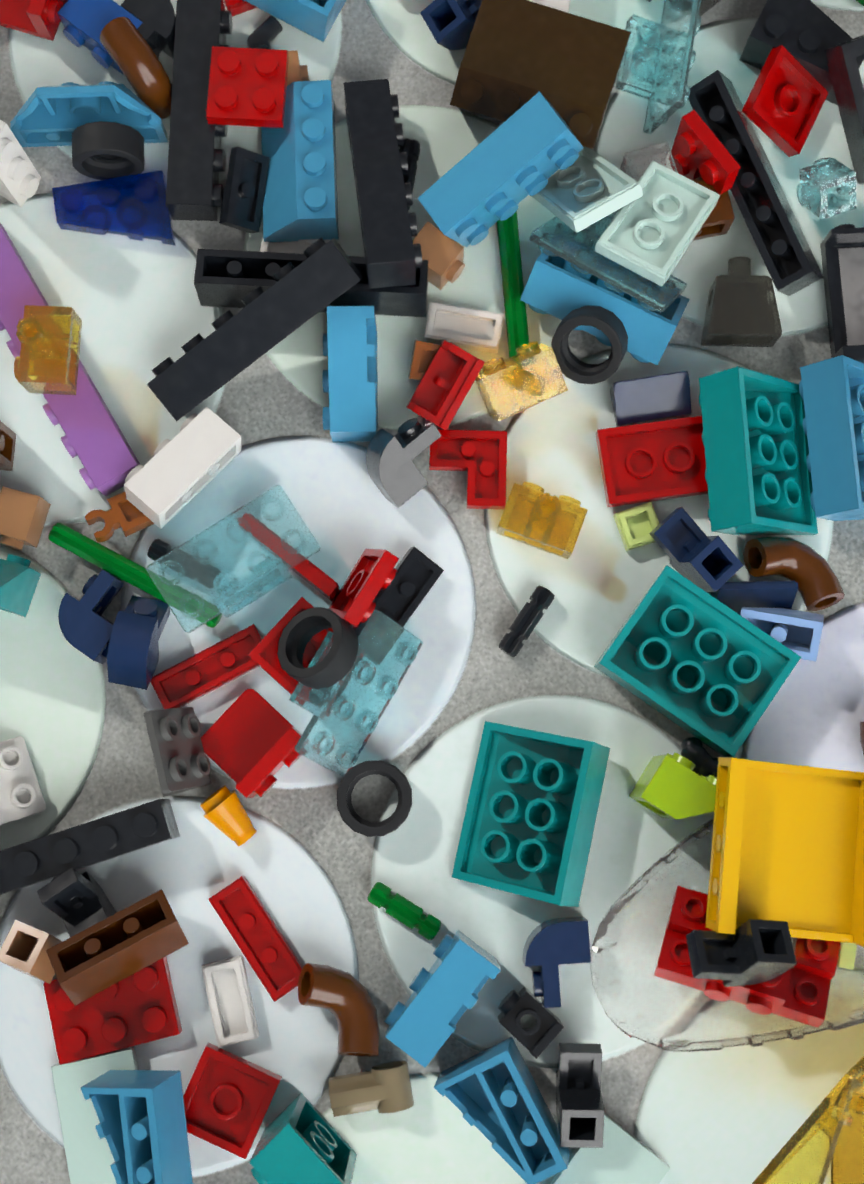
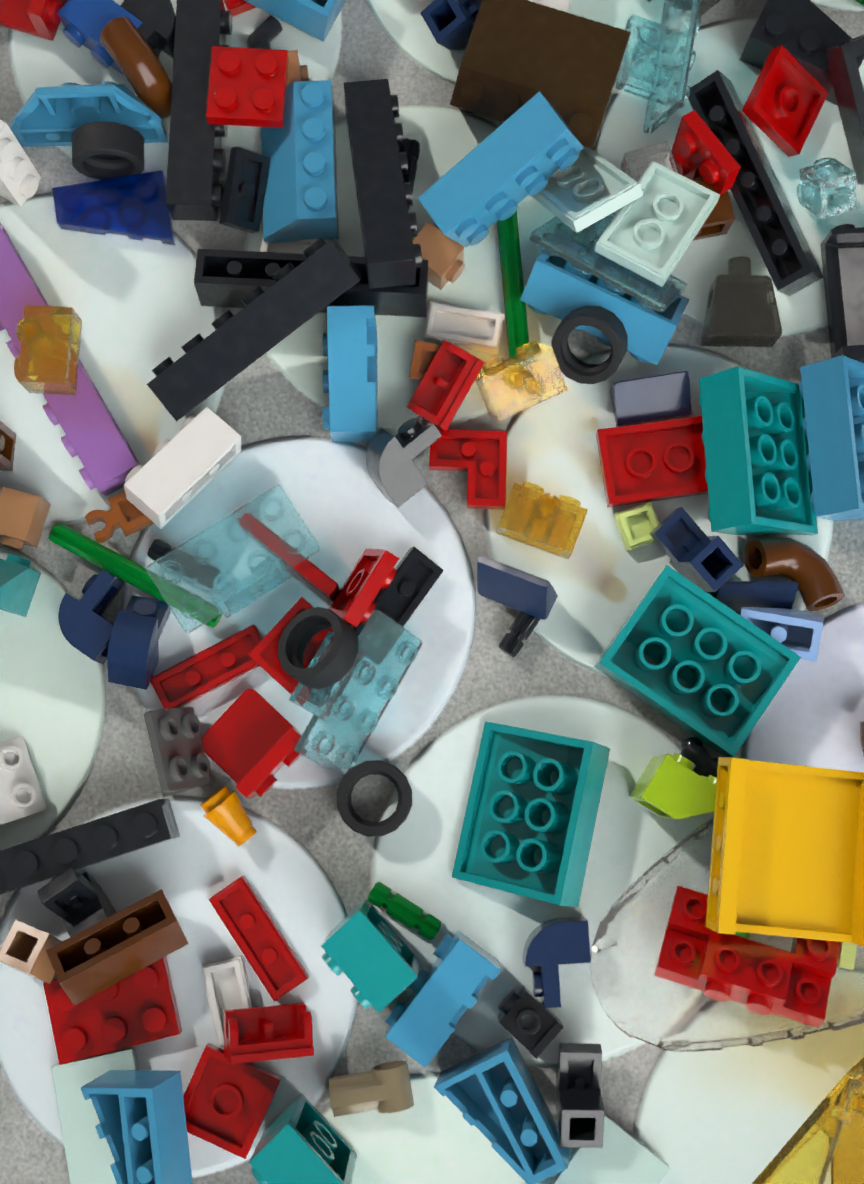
(267, 1033): none -> red hinge
(348, 1002): reddish brown cylinder -> none
(370, 957): none -> teal brick
(515, 588): none -> dark blue slope
(751, 956): black brick -> none

